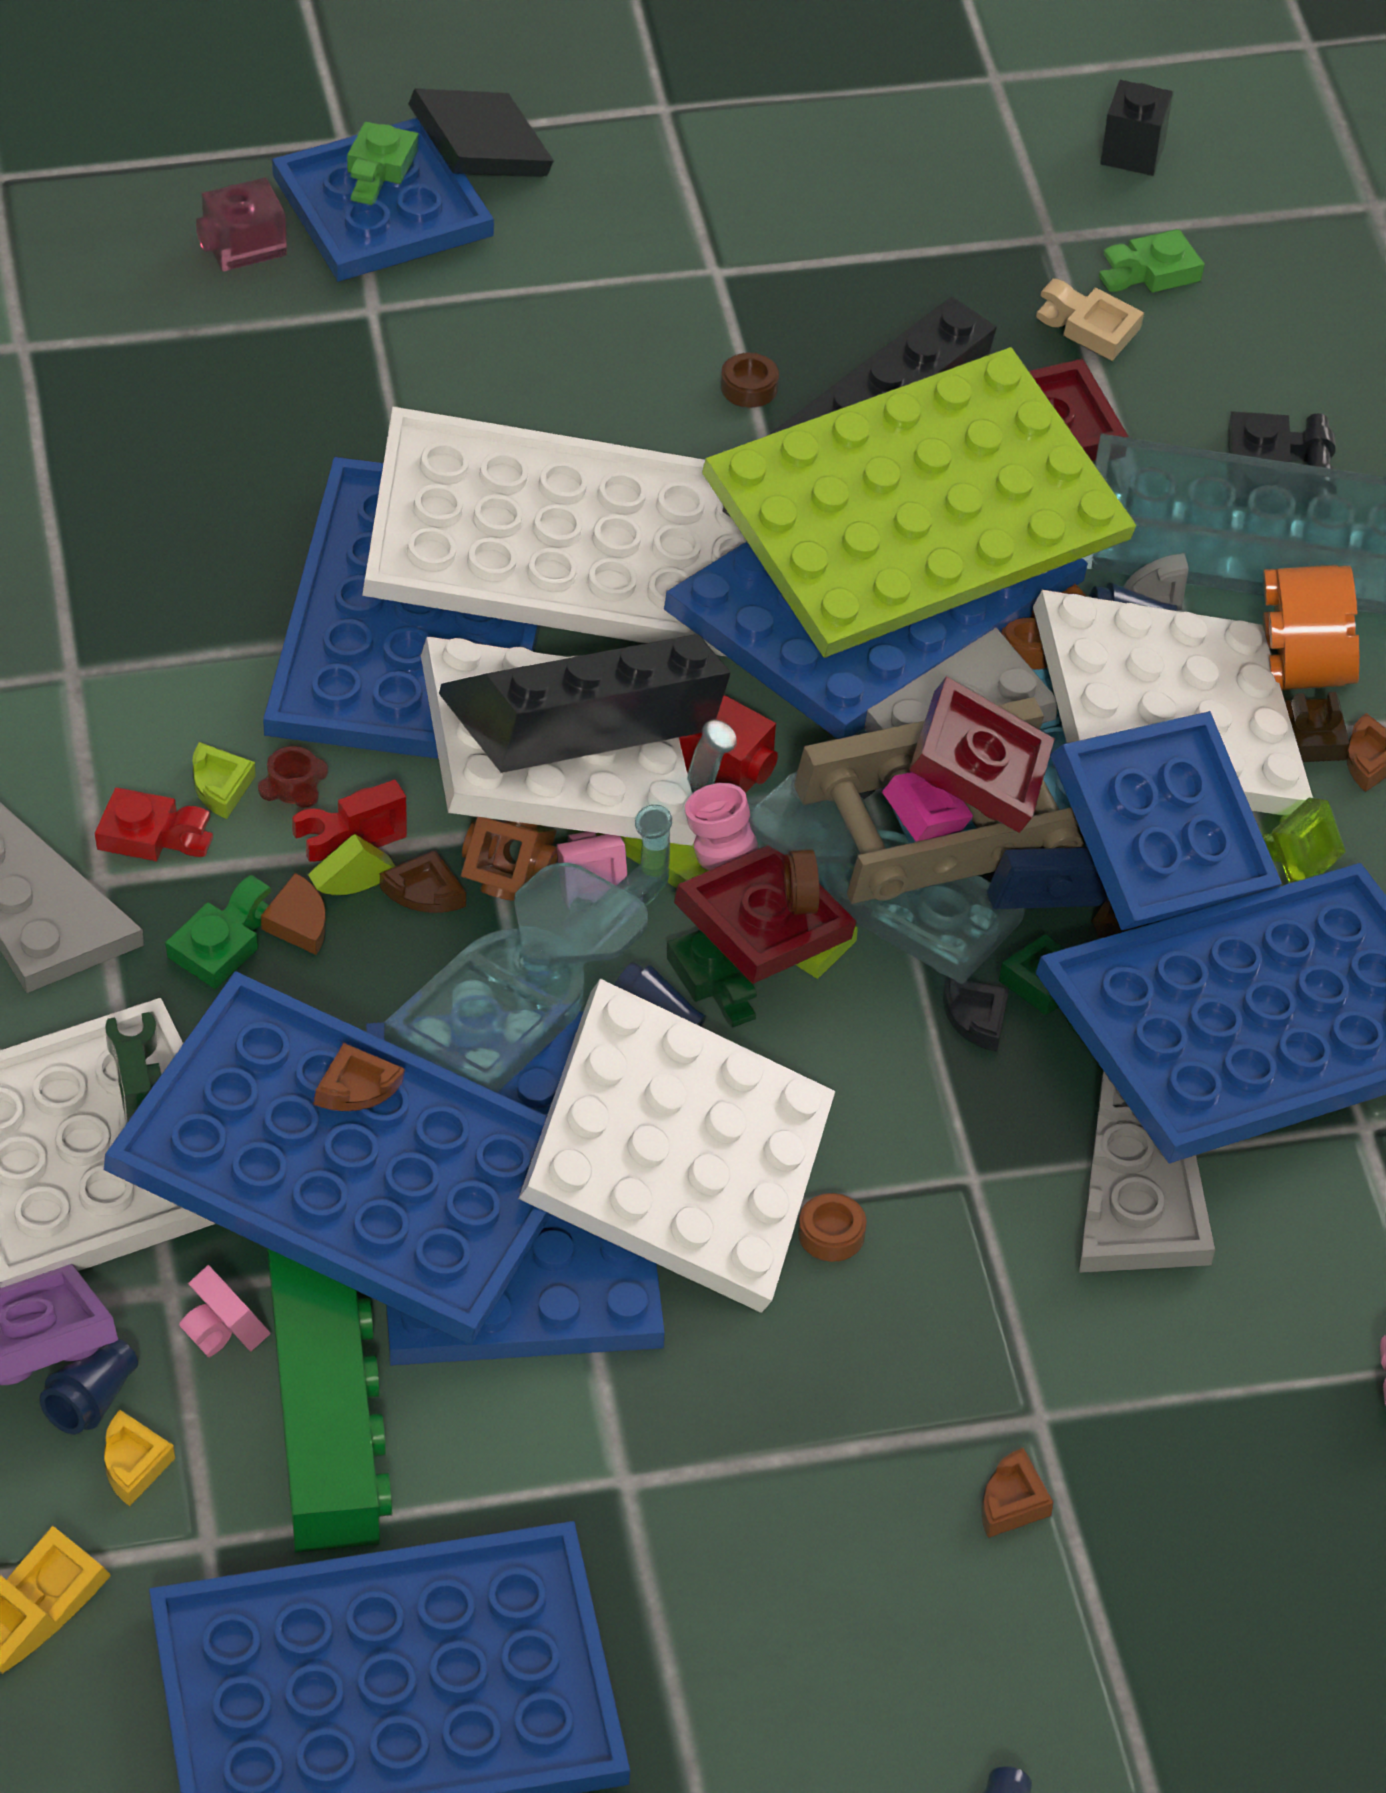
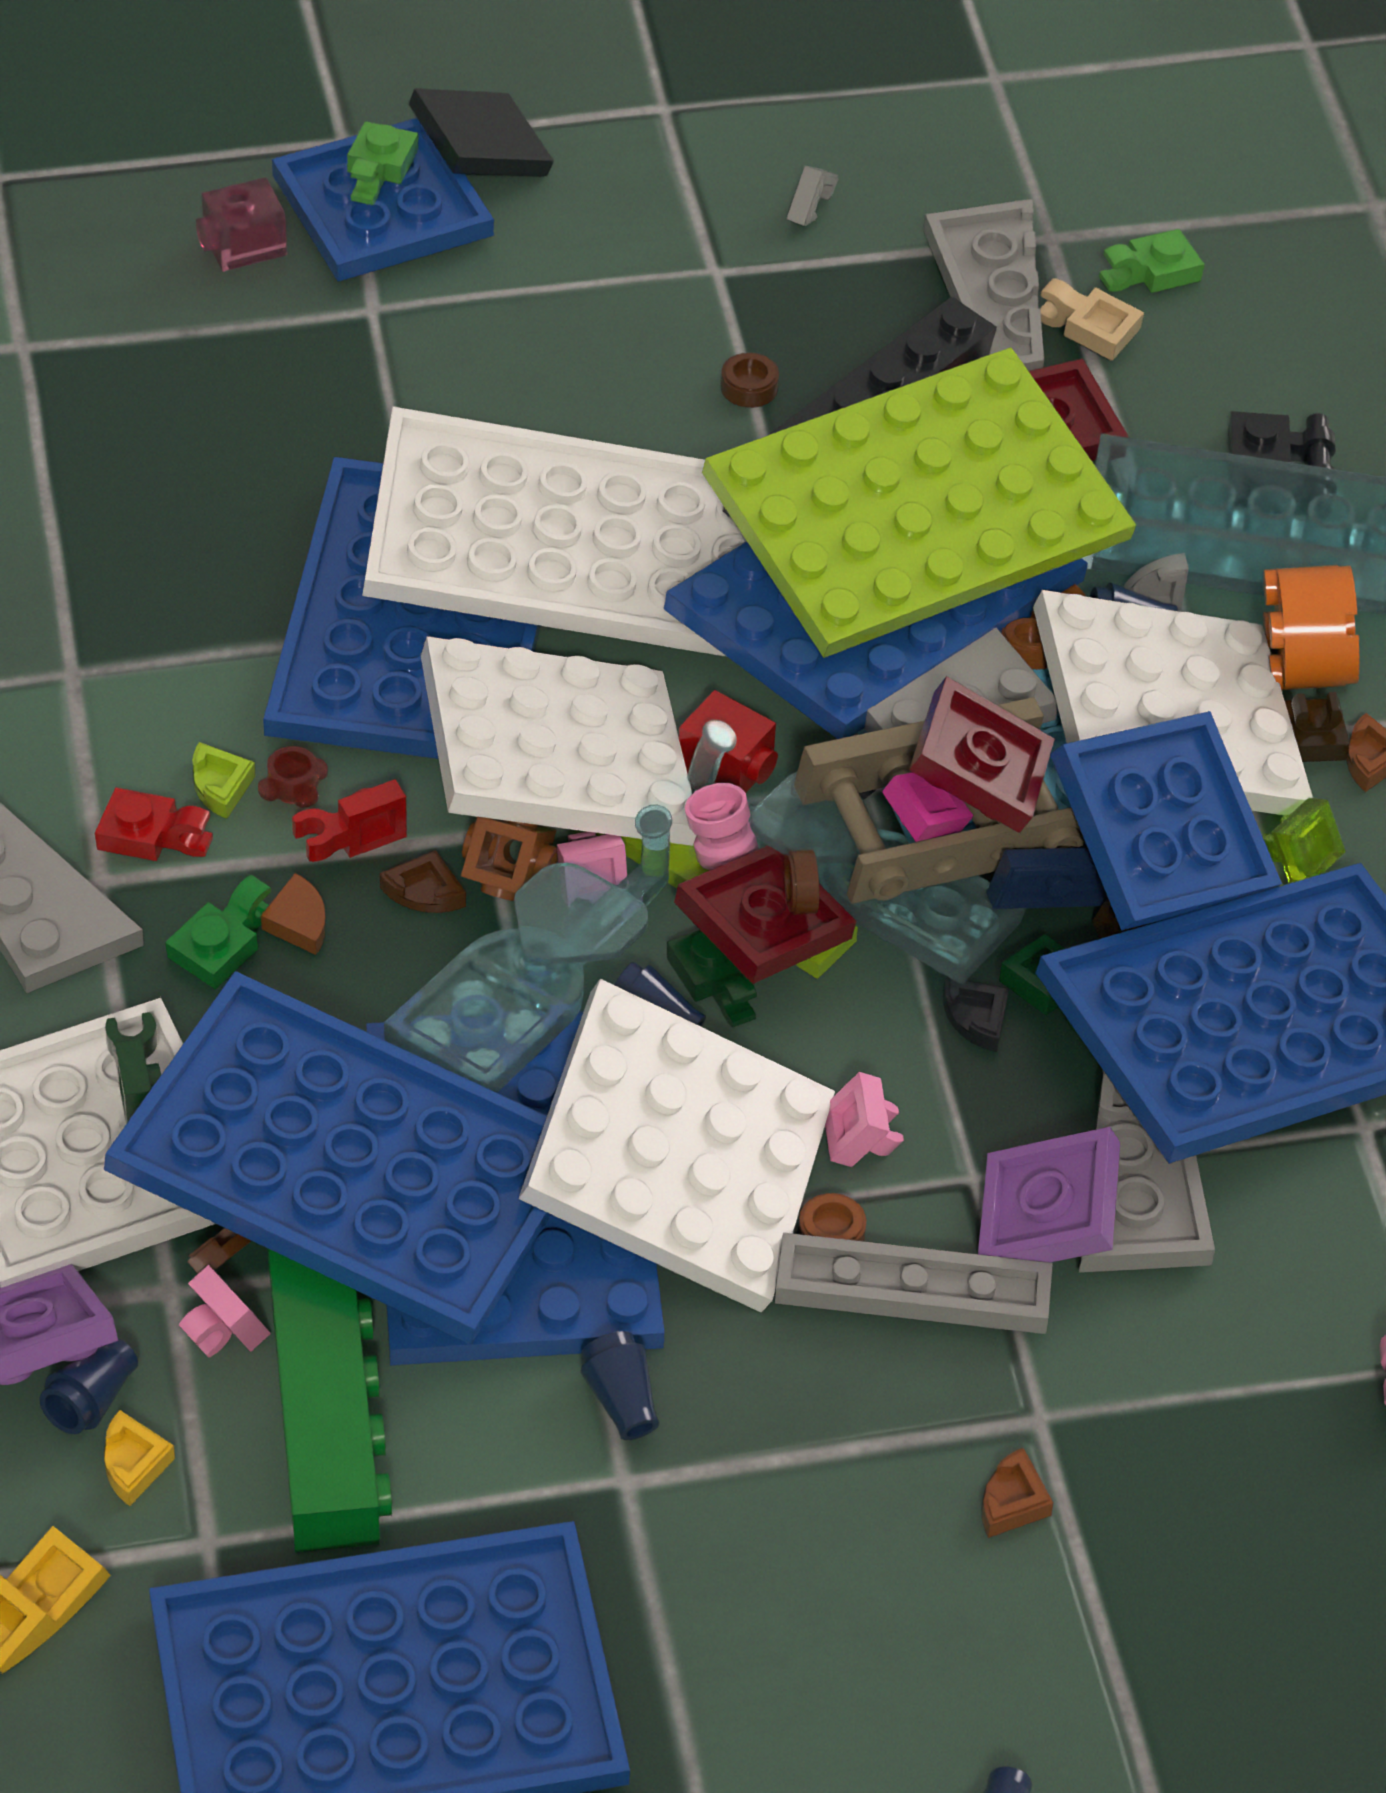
(217, 1250): none -> reddish brown tile
(351, 868): lime tile -> none
(357, 1081): dark orange tile -> none
(590, 702): black slope -> none
(621, 1381): none -> dark blue cone
(813, 185): none -> light grey tile
(860, 1121): none -> bright pink tile
(914, 1283): none -> light grey plate
(991, 268): none -> light grey wing
(1051, 1198): none -> medium lavender plate
(1136, 127): black brick -> none

